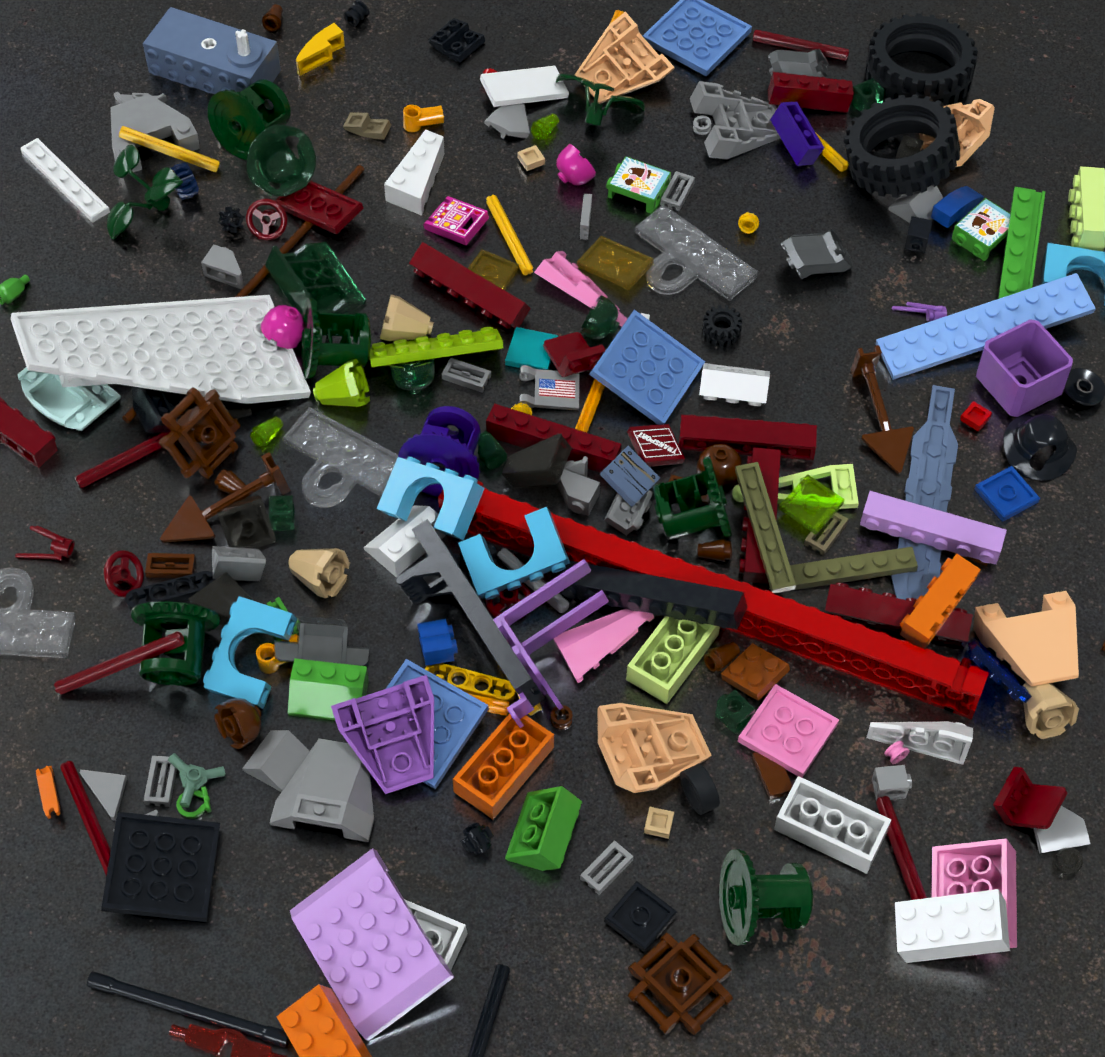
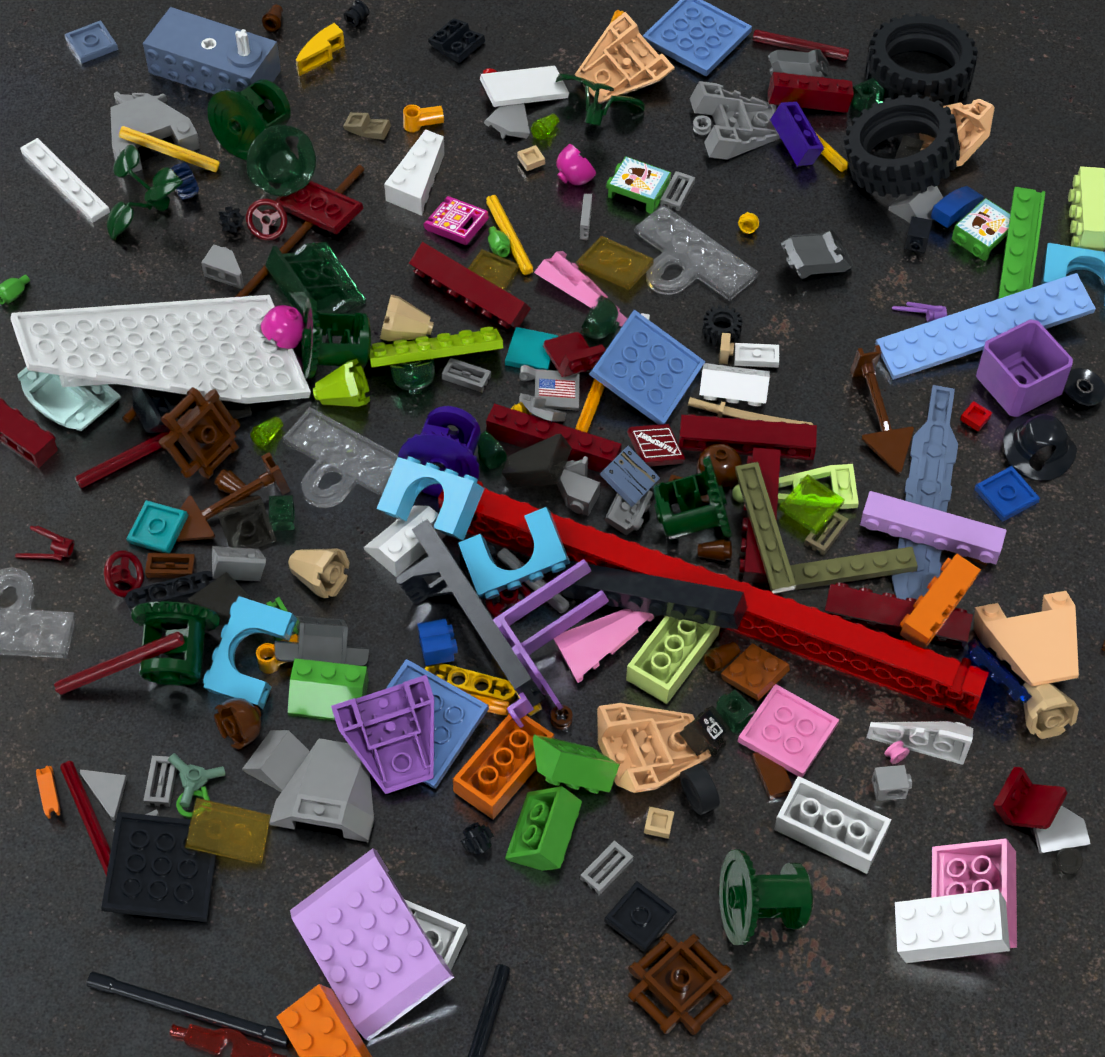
(91, 42): none -> sand blue tile
(157, 527): none -> teal tile
(228, 831): none -> clear yellow tile
(498, 242): none -> bright green plant
(536, 406): none -> light grey slope
(574, 764): none -> bright green slope
(706, 731): none -> clear smoke piece
(726, 348): none -> tan plate
(736, 413): none -> tan sword
(756, 355): none -> white plate
(901, 850): dark red axle -> none

